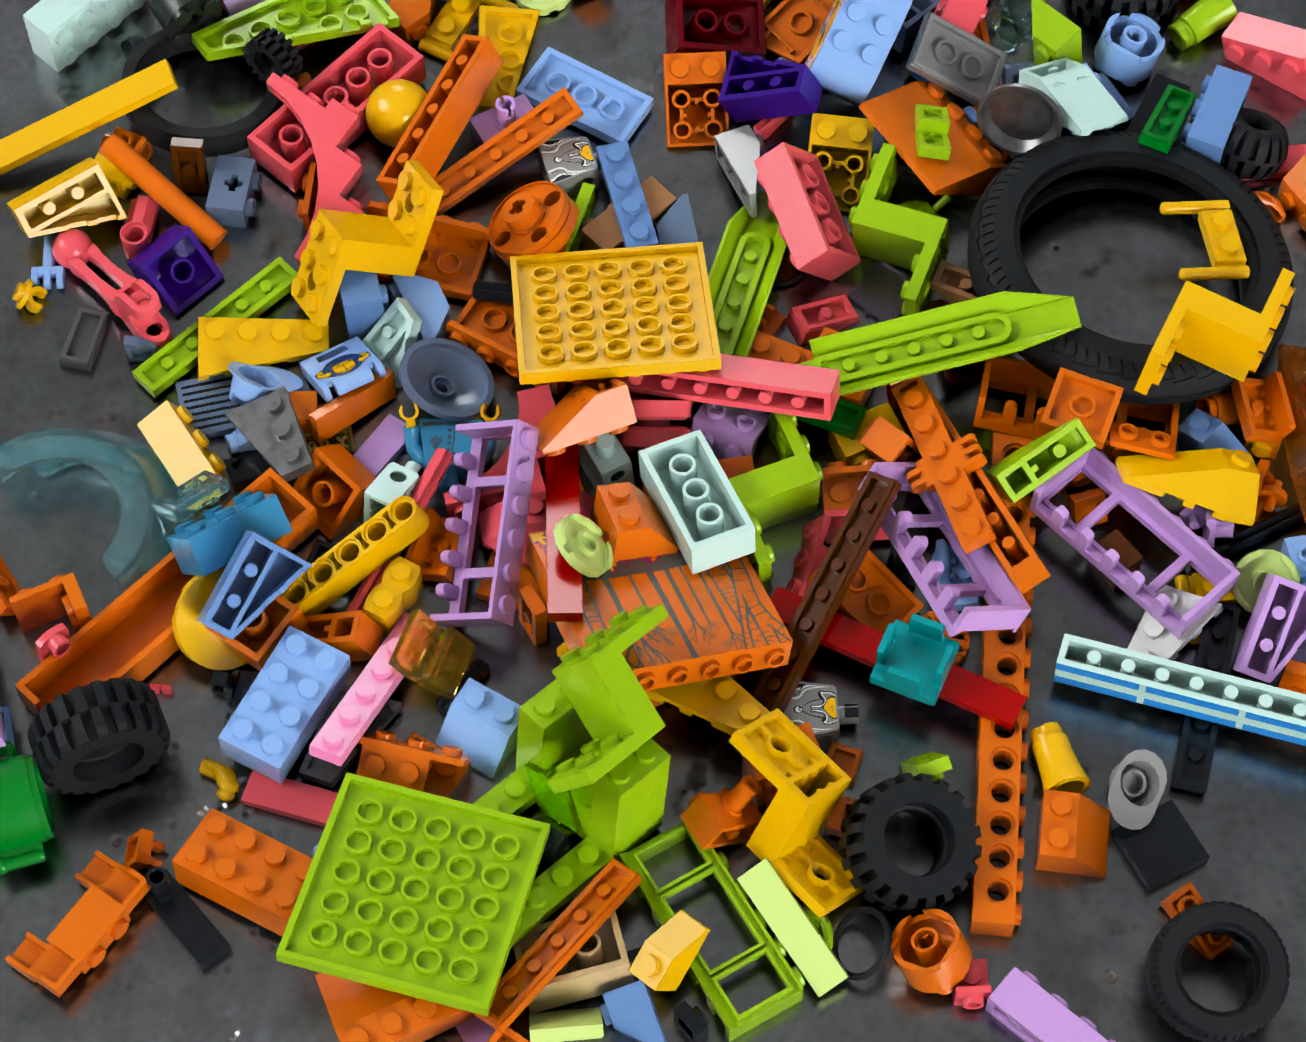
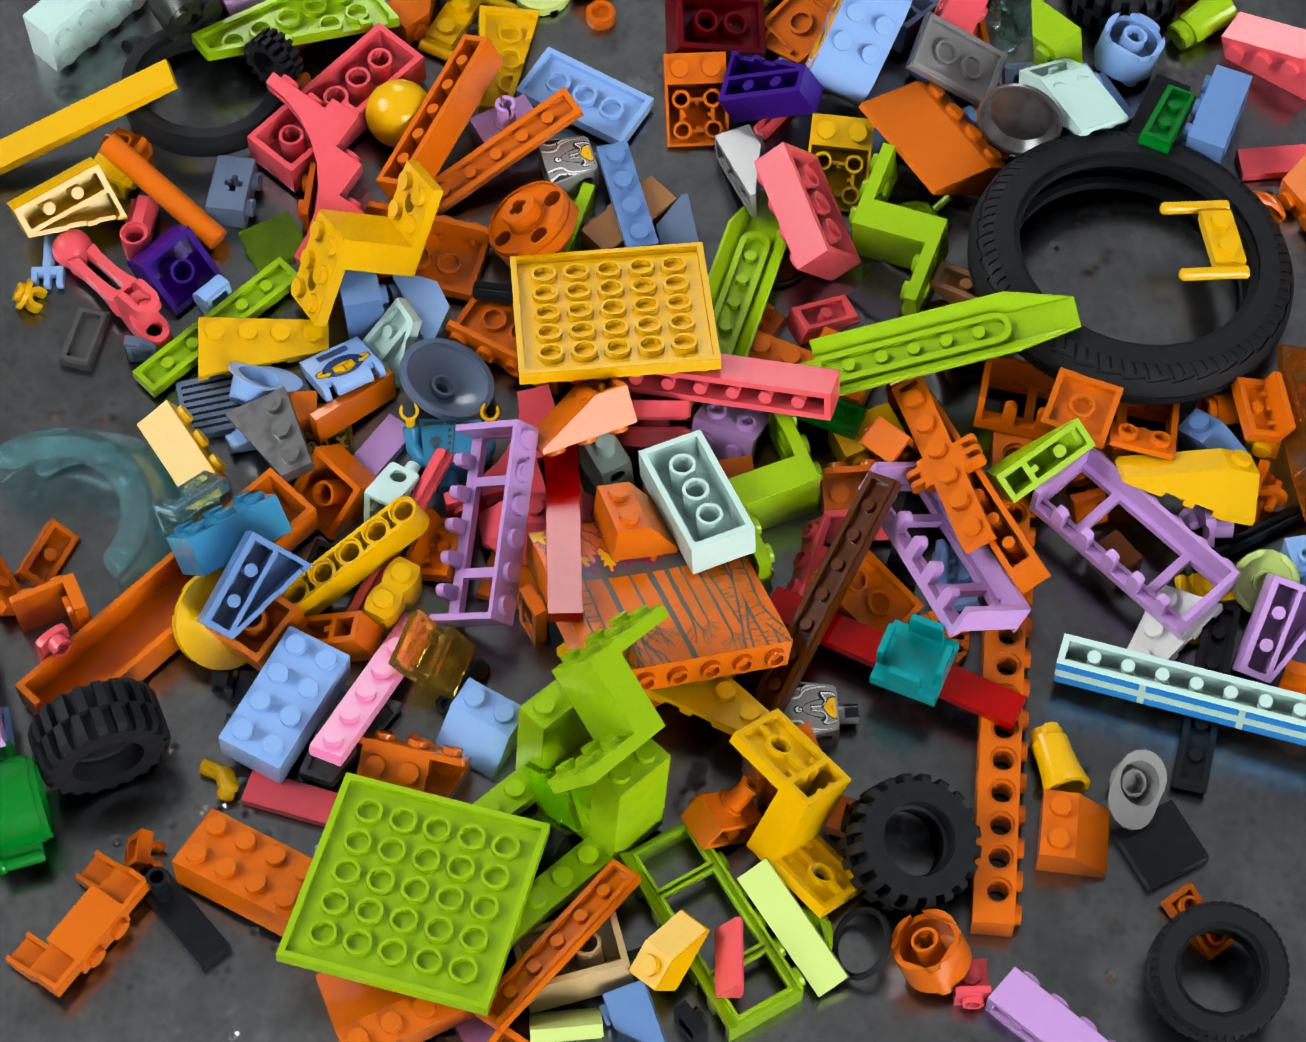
(46, 554): none -> orange slope
(166, 689): coral piece -> none
(189, 165): reddish brown plate -> none
(212, 293): none -> light blue brick
(241, 472): black tile -> none
(271, 239): none -> clear neon green piece
(582, 546): yellowish green tile -> none
(600, 15): none -> orange tile
(729, 959): none -> coral slope
(847, 758): orange tile -> none
(927, 763): lime plate -> none
(932, 132): lime slope -> none
(1216, 332): yellow bracket -> none
(1255, 145): black wheel -> none

